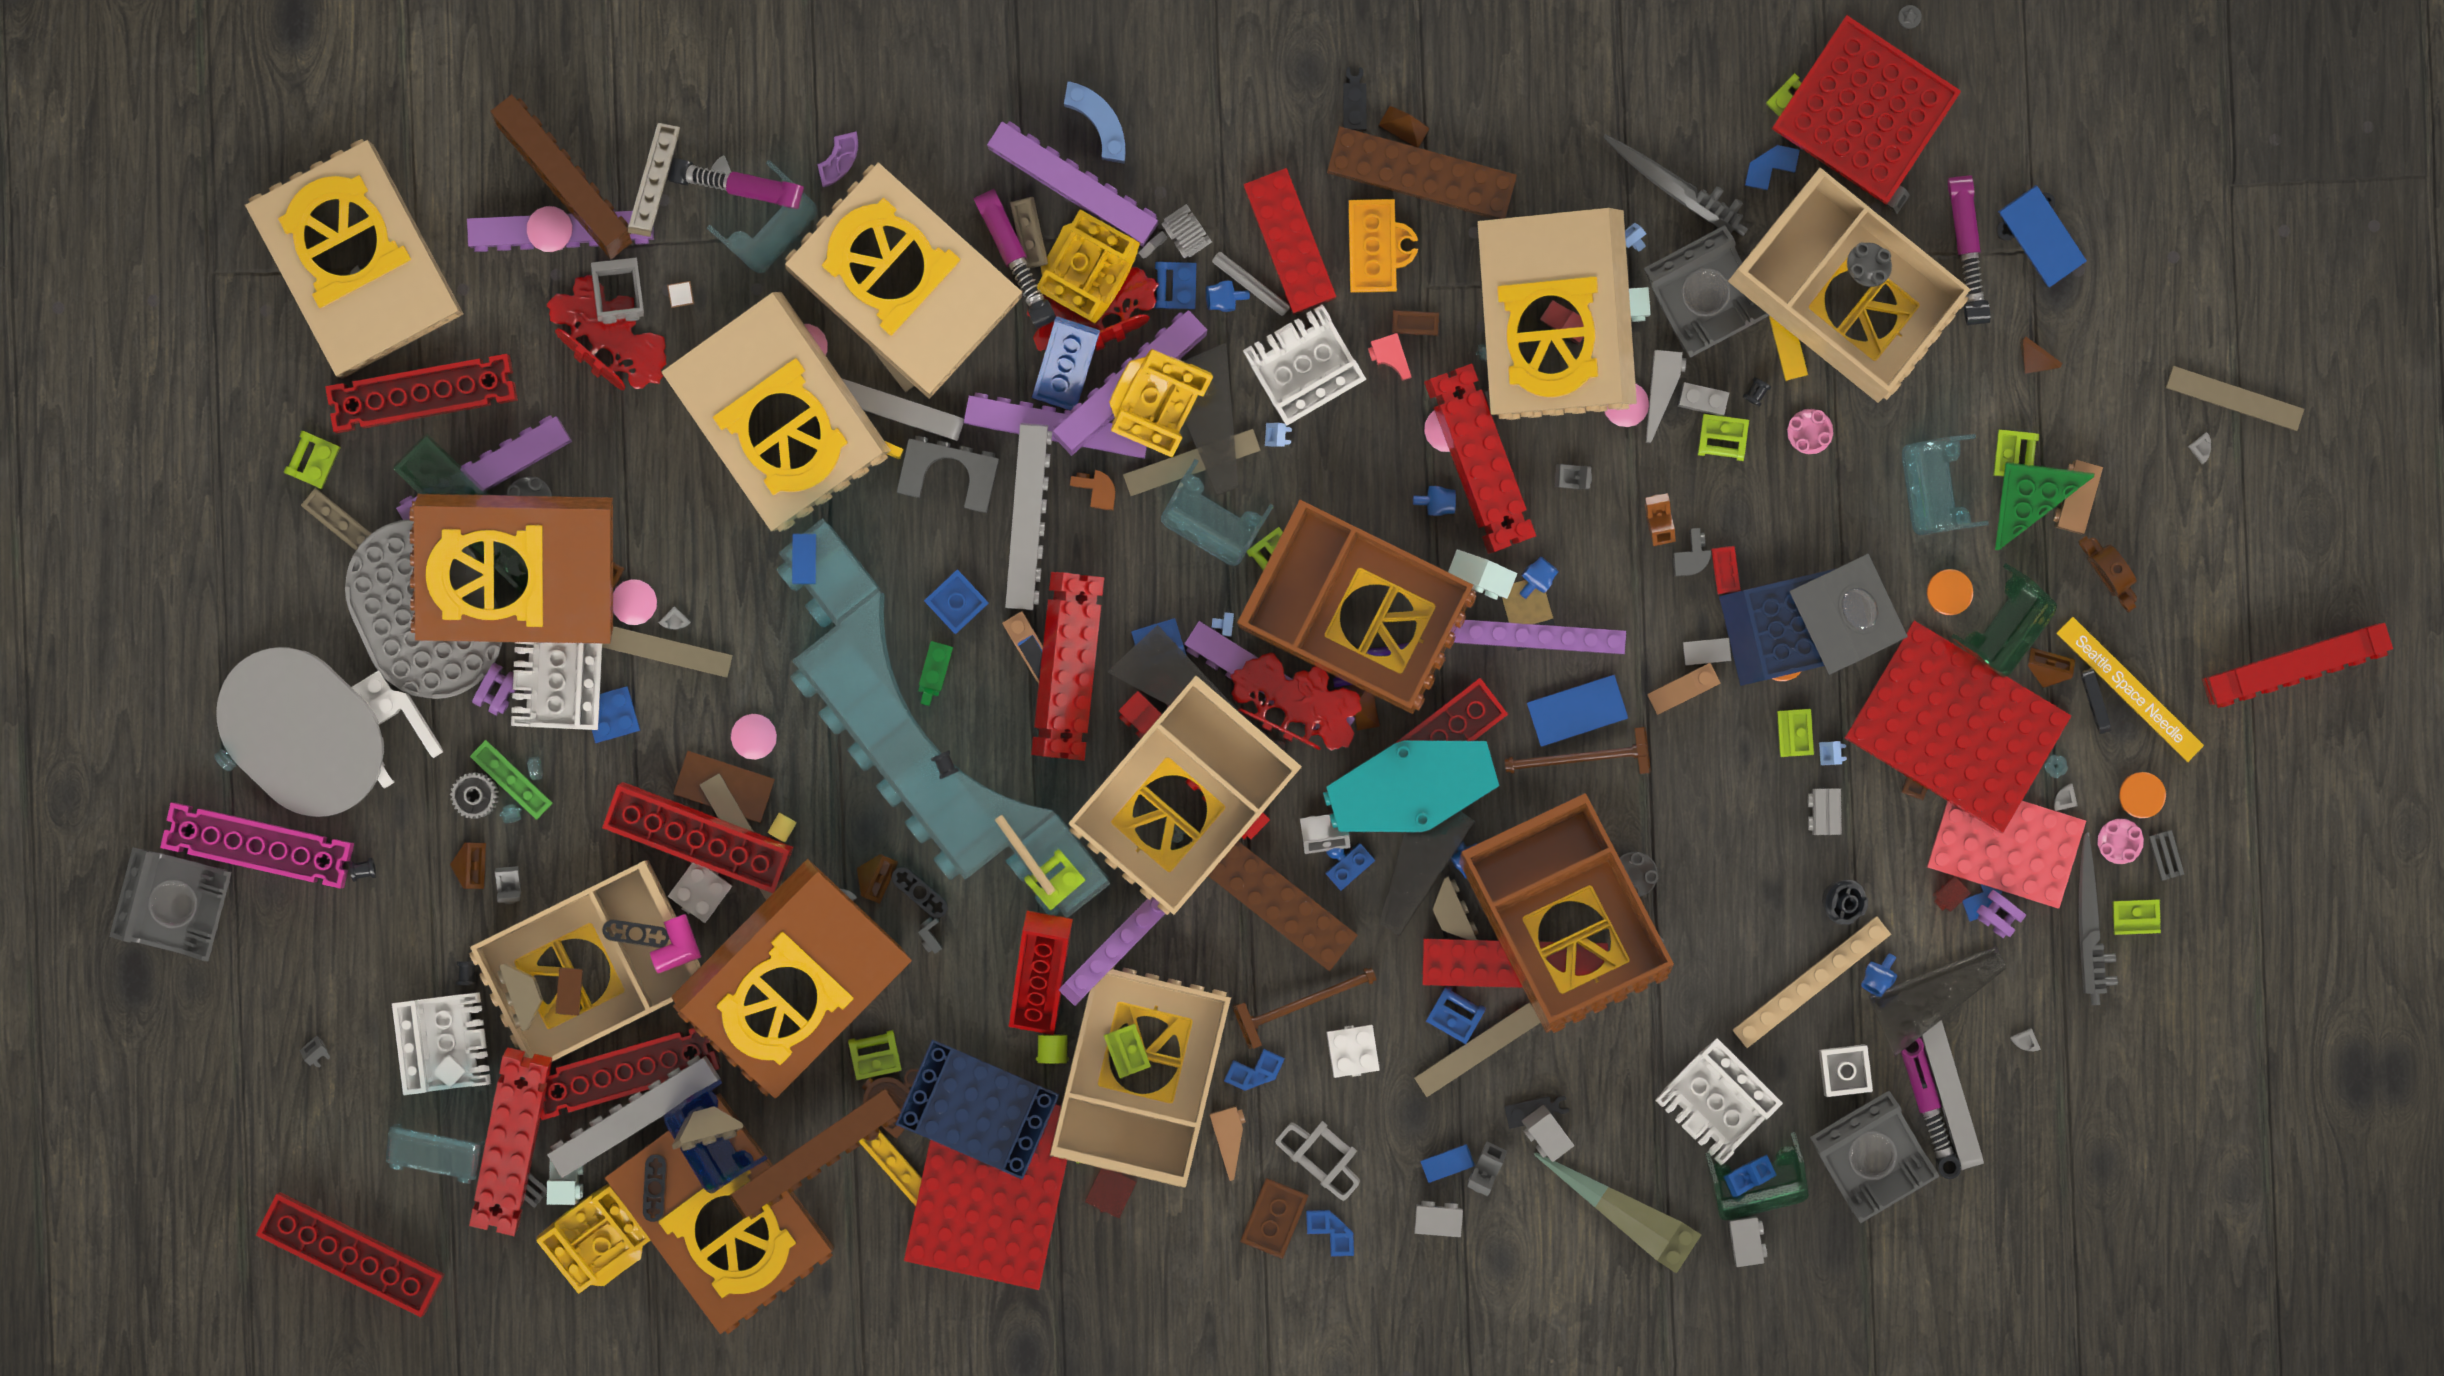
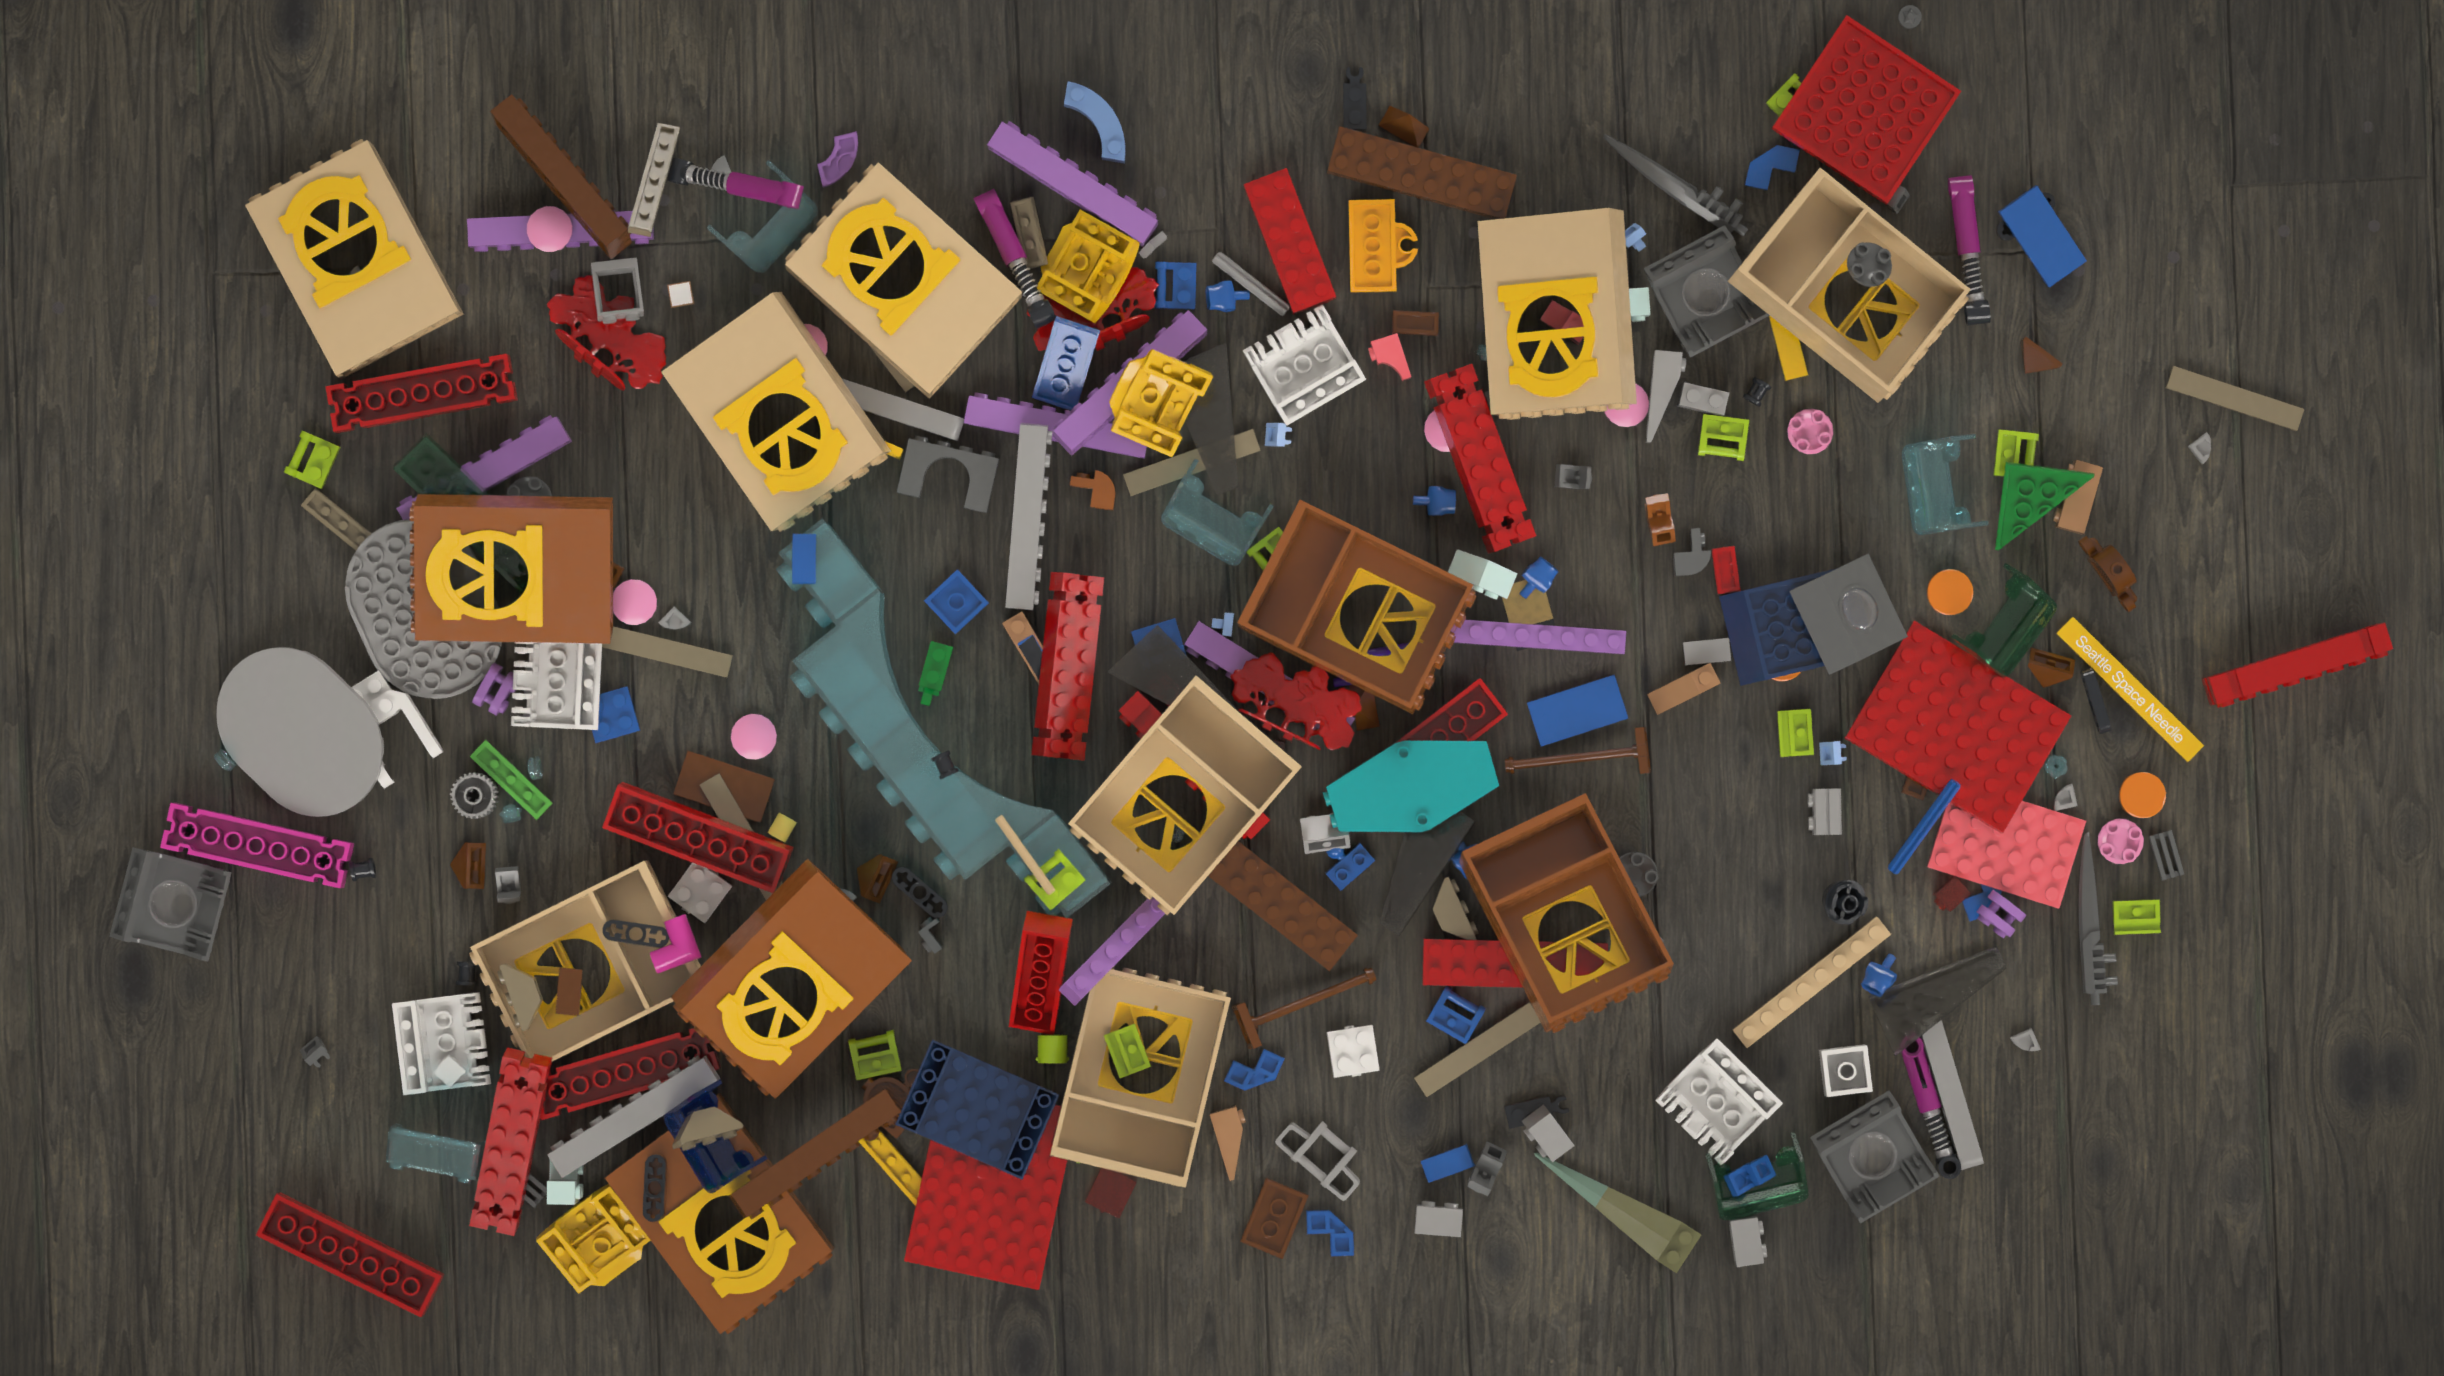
(1187, 231): light grey brick -> none
(1924, 826): none -> blue axle

